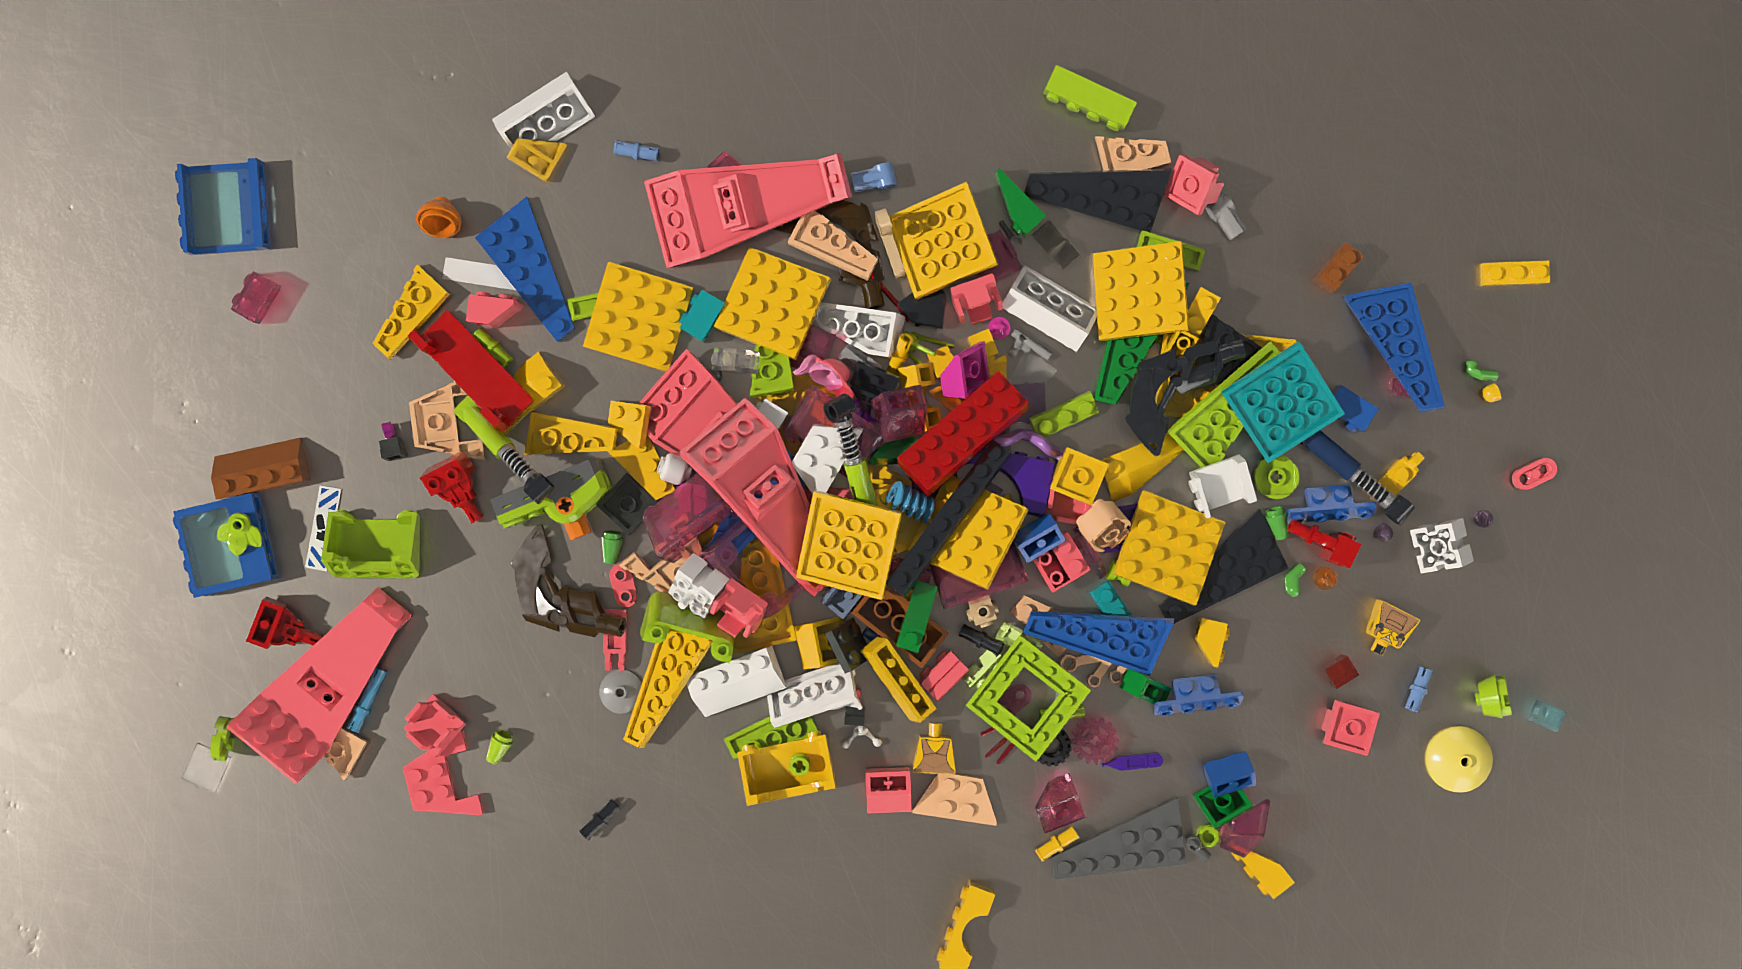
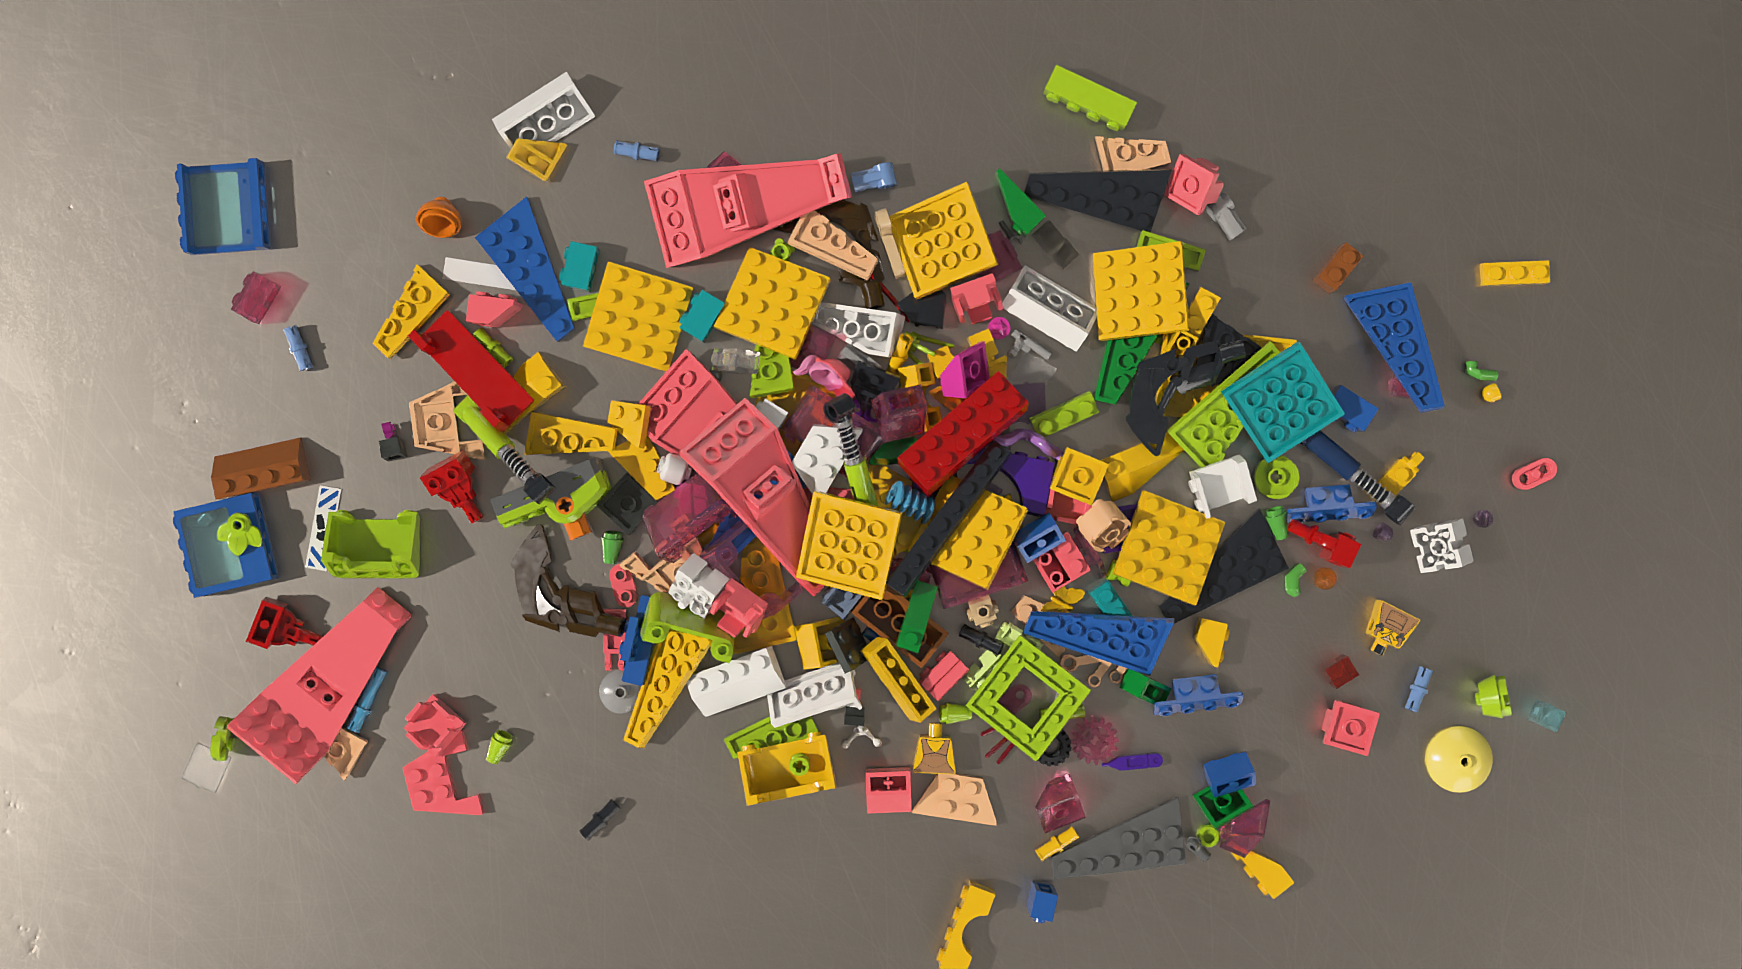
(298, 348): none -> medium blue pin
(579, 266): none -> teal brick
(634, 649): none -> blue bracket
(776, 250): none -> lime plate
(954, 713): none -> lime cone
(1042, 902): none -> blue brick
(1062, 599): none -> yellow piece

